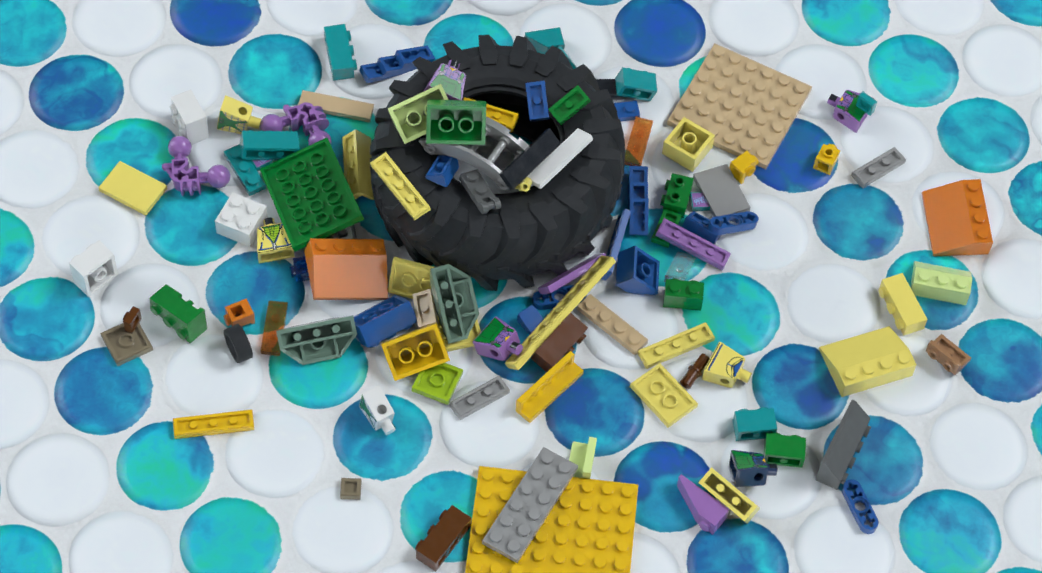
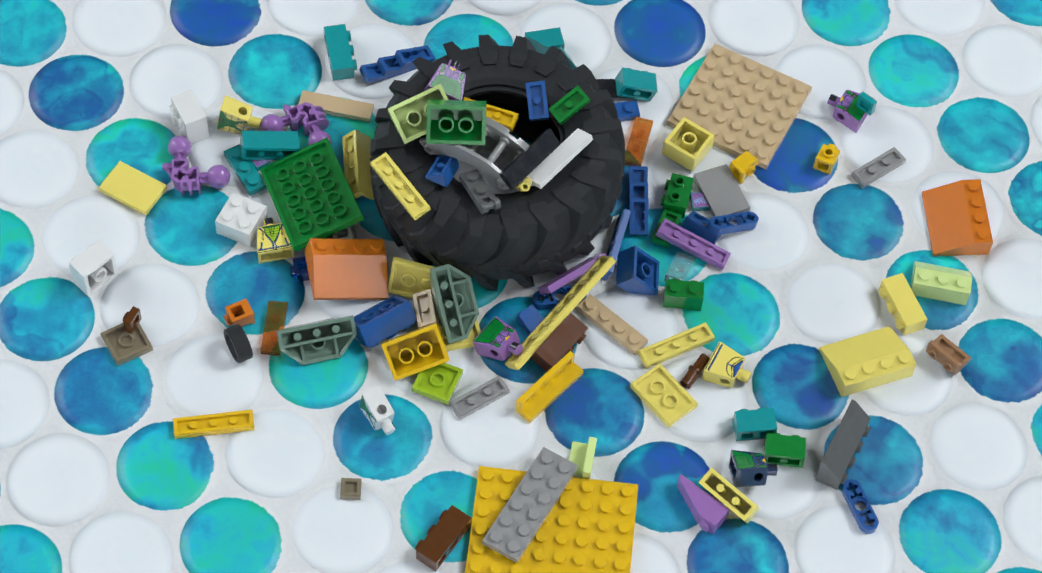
(178, 313): green wedge -> none

